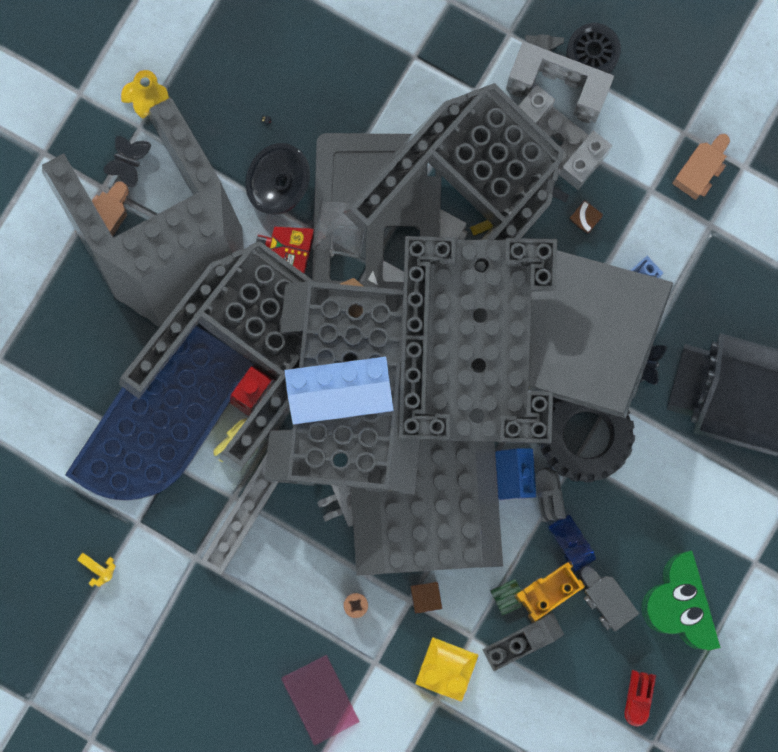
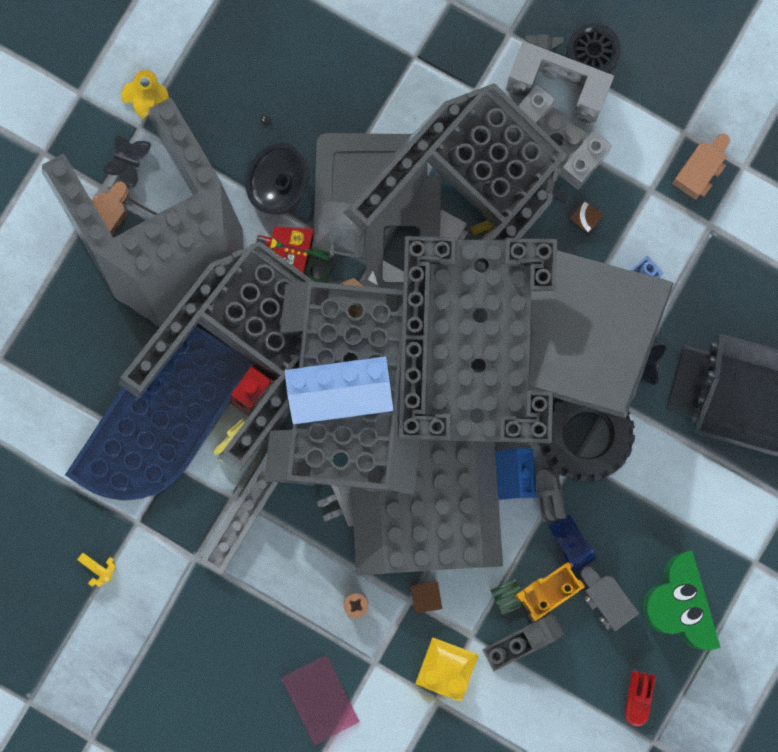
(319, 257): none -> dark green bracket

